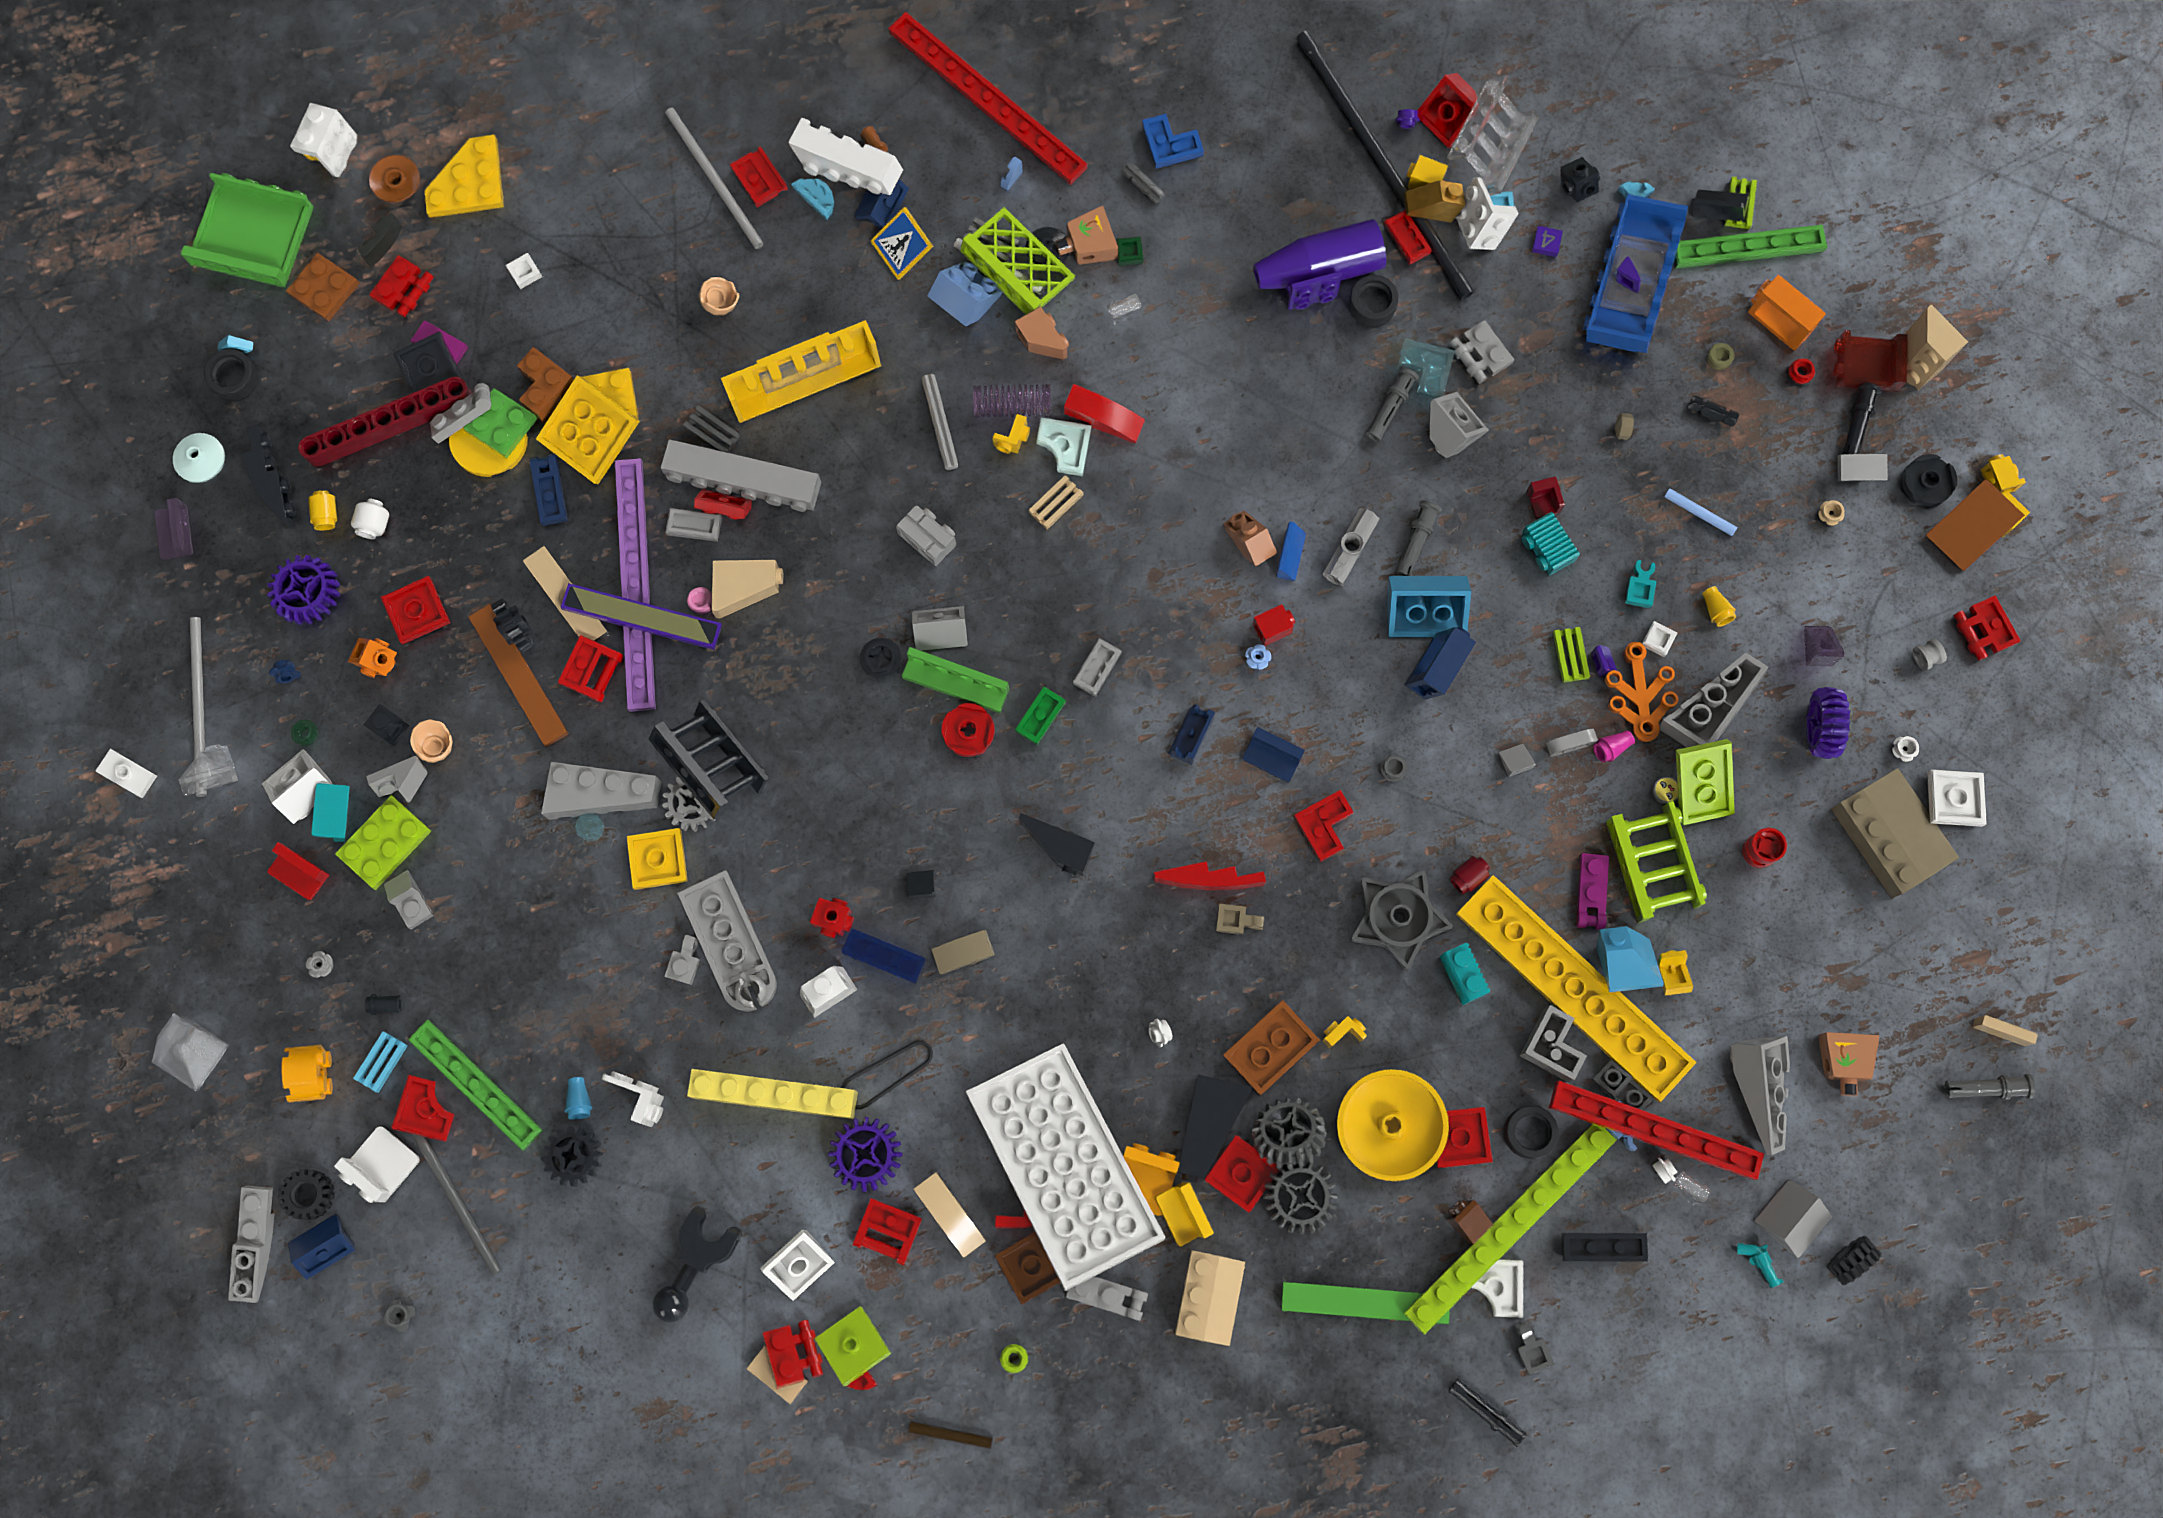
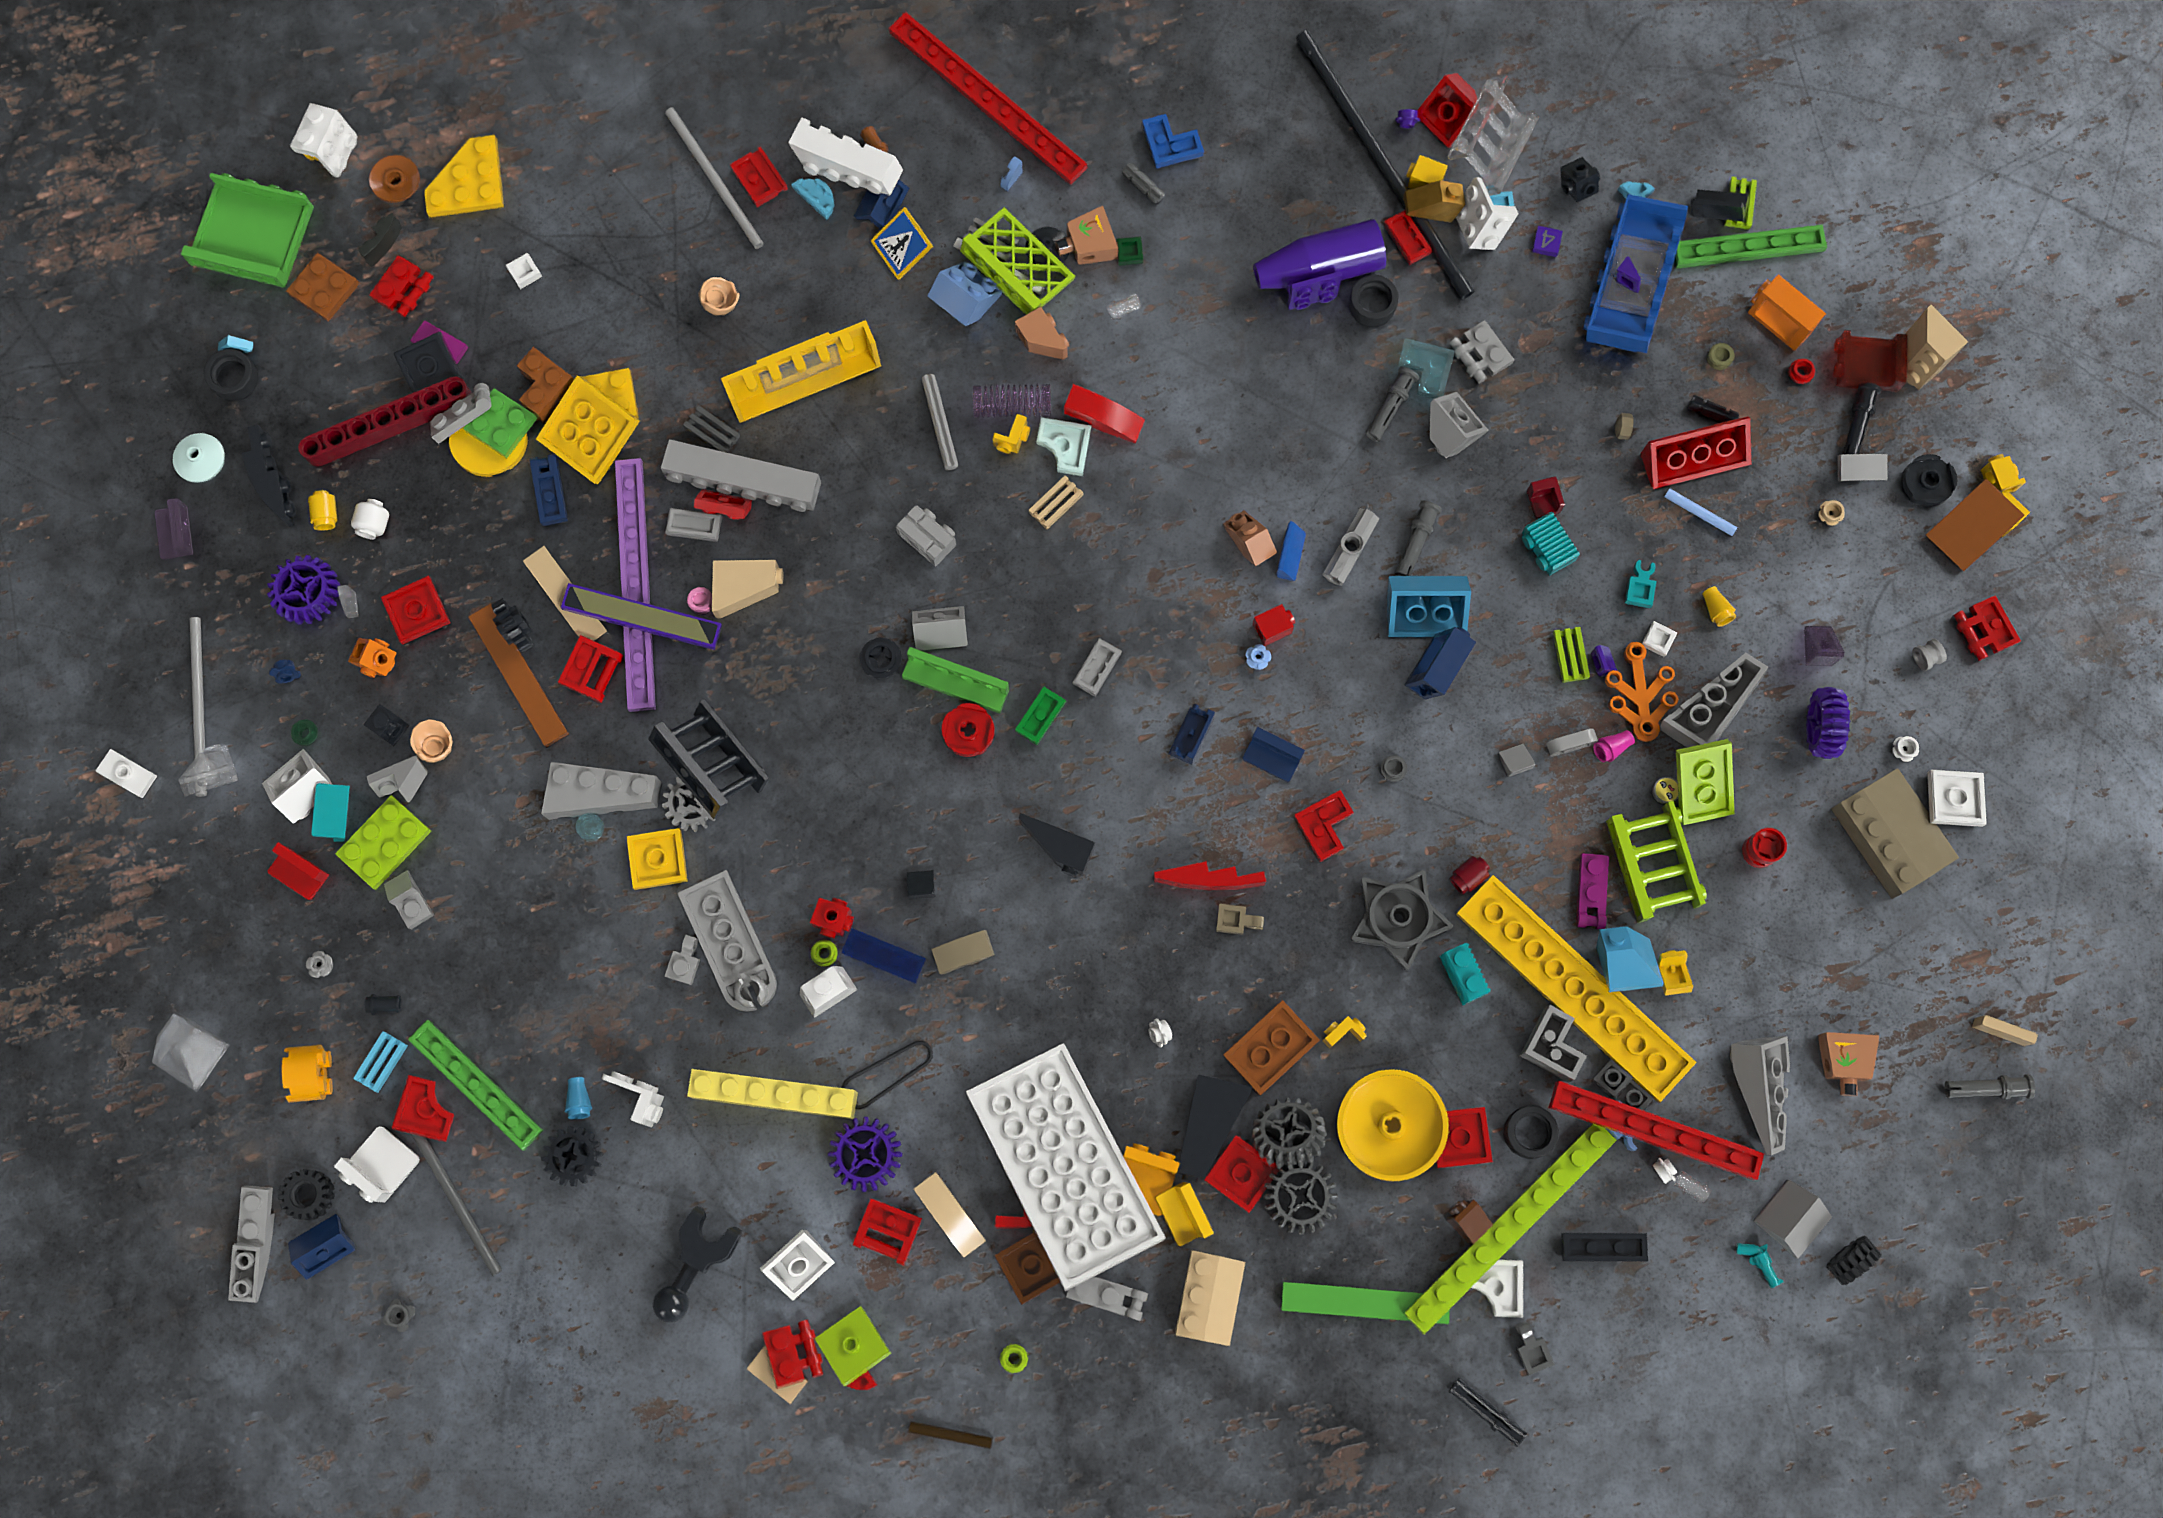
(348, 601): none -> clear tile
(816, 949): none -> lime plate
(1698, 453): none -> red slope

